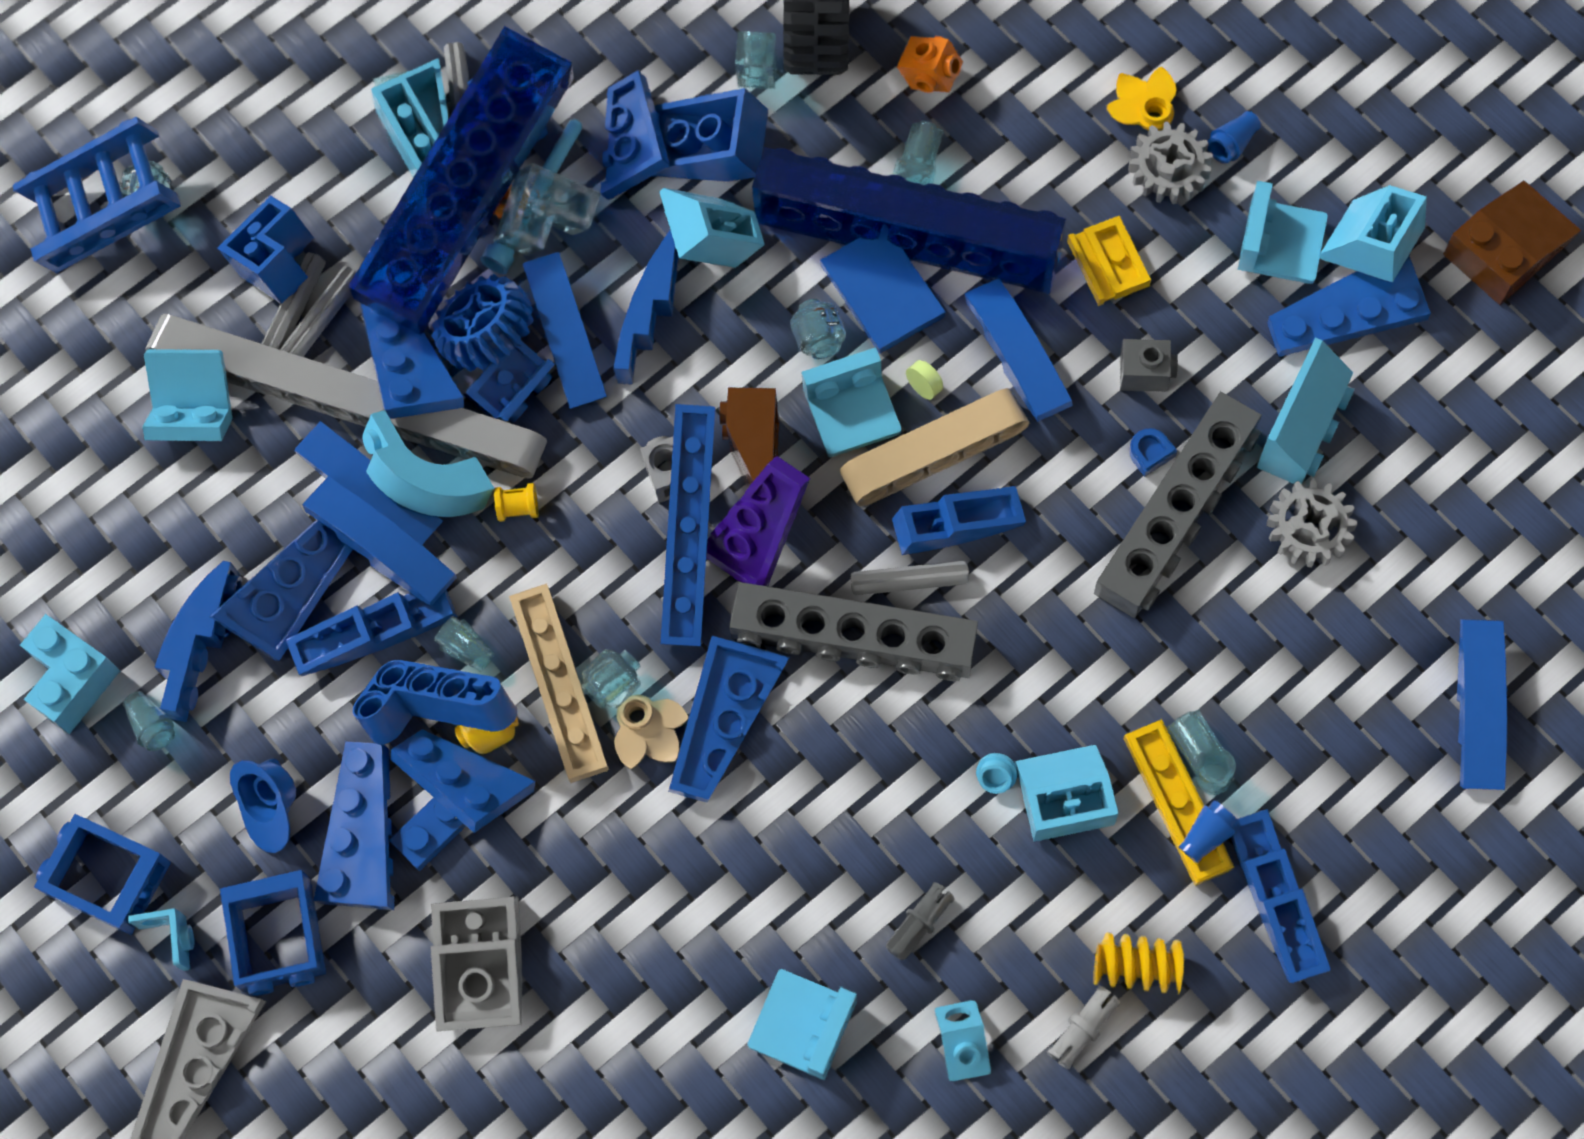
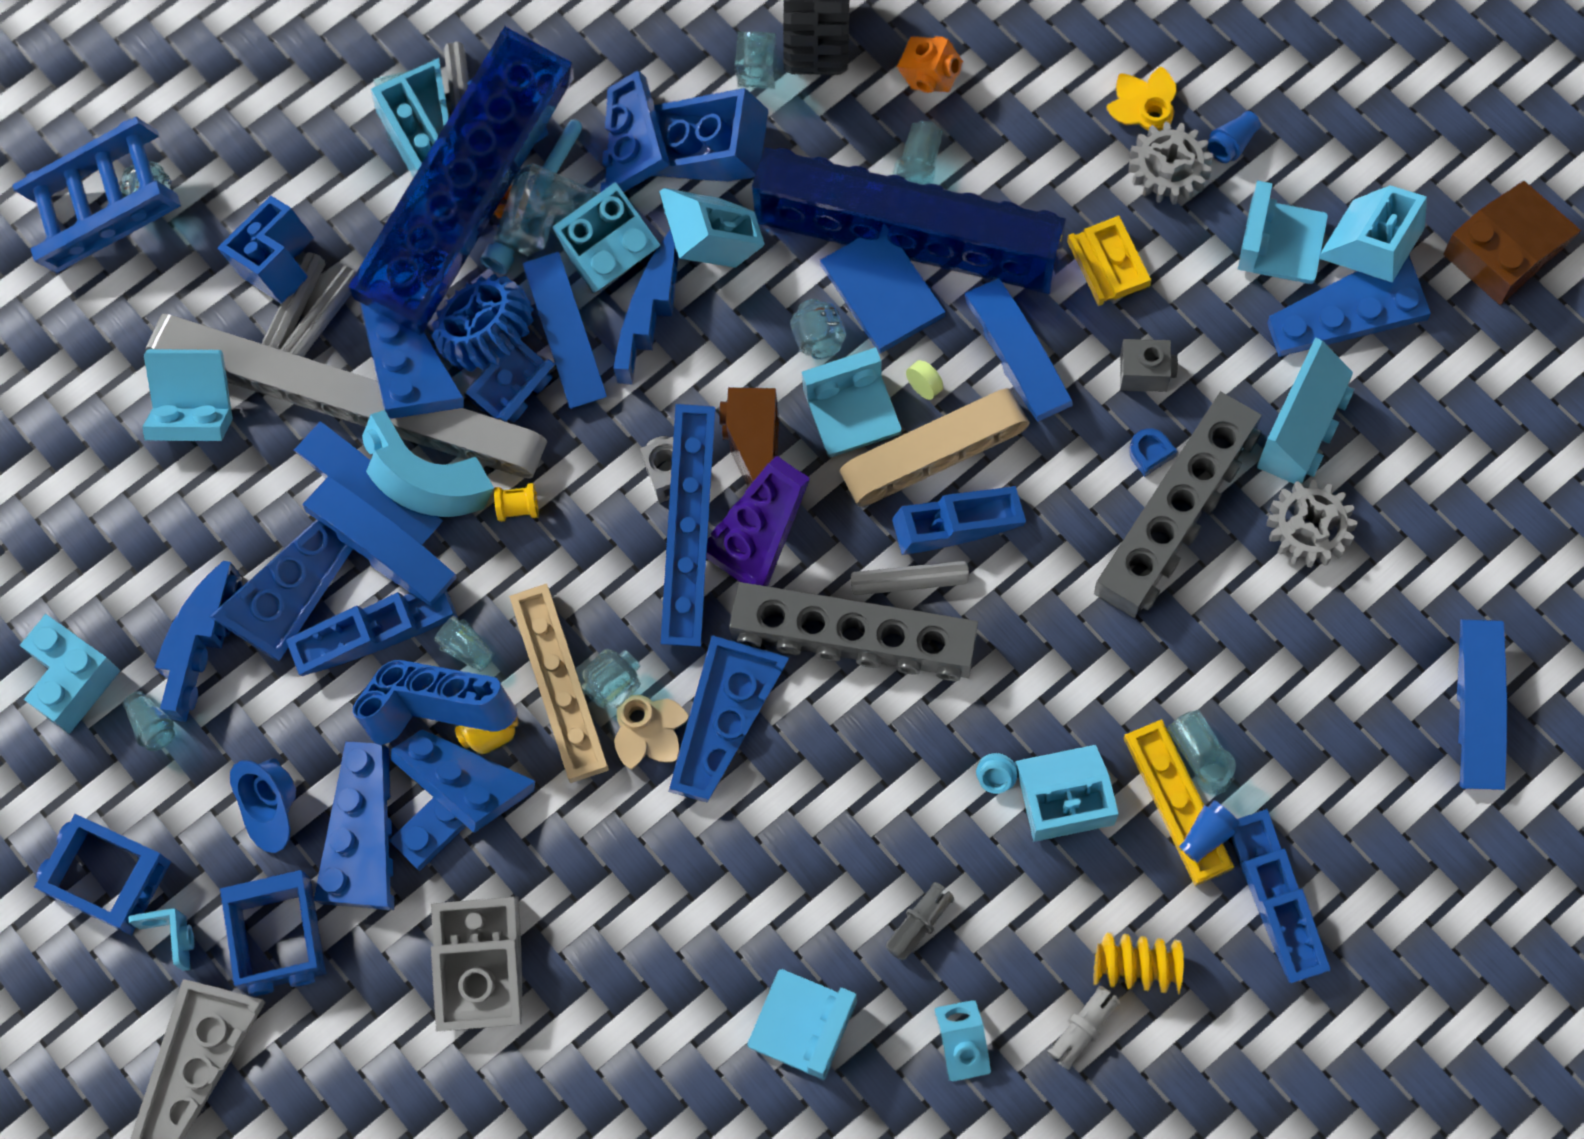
(605, 237): none -> medium azure slope

